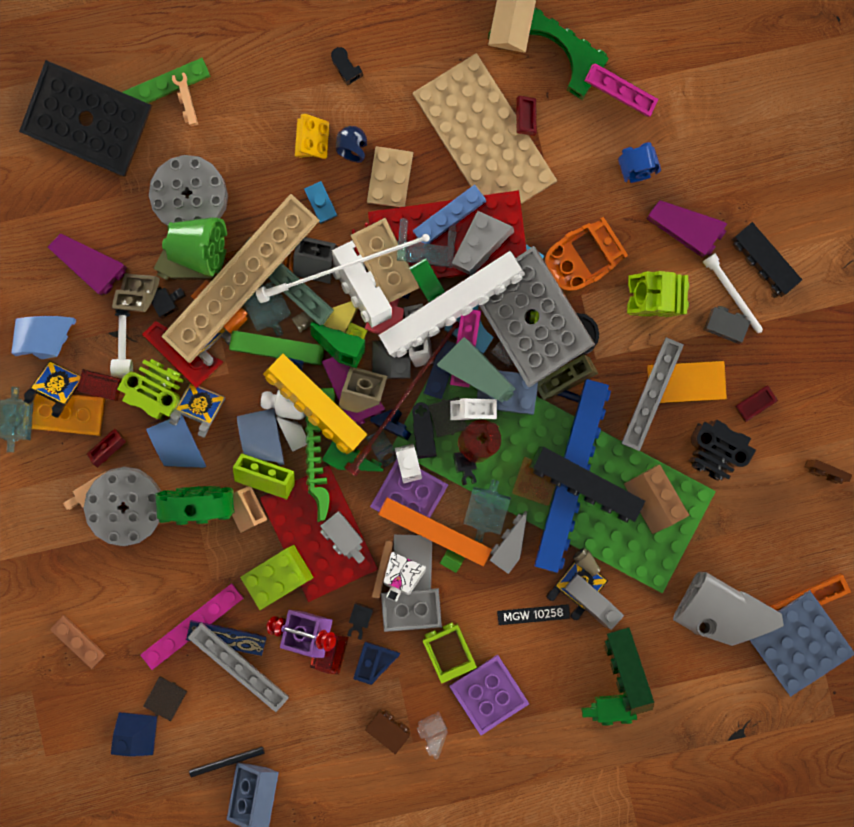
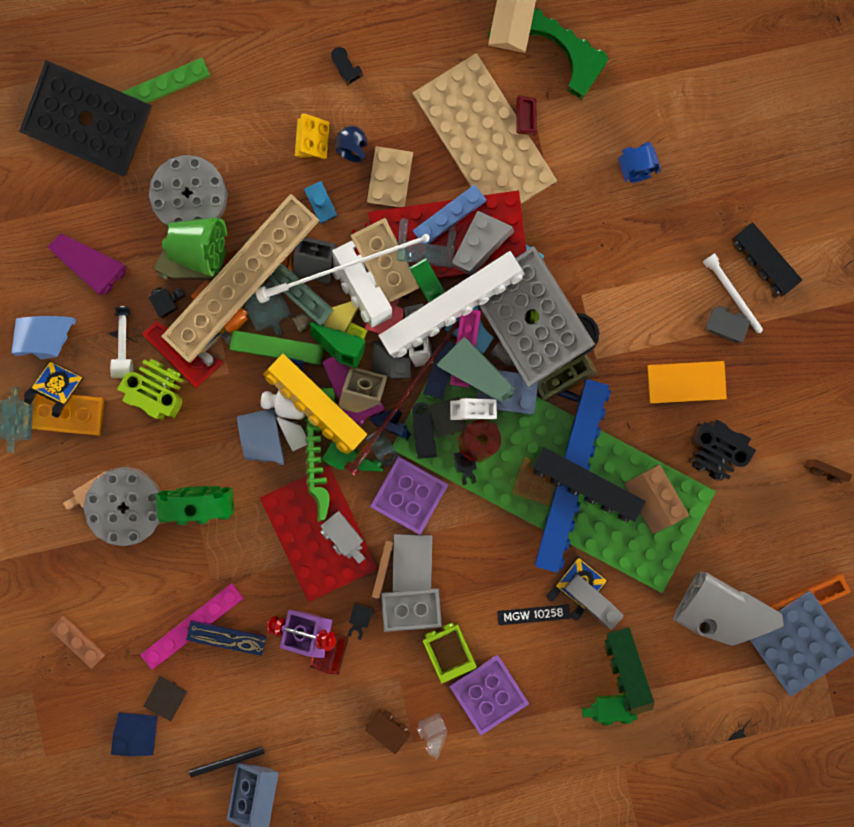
(99, 385): clear red brick -> none
(106, 447): dark red plate -> none
(136, 292): dark tan slope -> none
(175, 444): medium blue slope -> none
(185, 97): light nougat plate -> none
(198, 405): flag -> none
(238, 667): light grey plate -> none
(247, 509): light nougat brick -> none
(264, 476): lime brick -> none
(276, 577): lime brick -> none
(373, 662): dark blue wing -> none
(402, 576): white torso -> none
(408, 463): white torso -> none
(435, 531): orange slope -> none
(452, 560): bright green slope -> none
(487, 510): clear light blue plate -> none
(510, 550): light grey slope -> none
(567, 264): orange slope -> none
(586, 561): dark tan cone -> none
(621, 90): dark pink plate -> none
(652, 394): light grey plate -> none
(658, 294): lime piece -> none
(688, 227): magenta slope -> none
(756, 403): dark red tile -> none

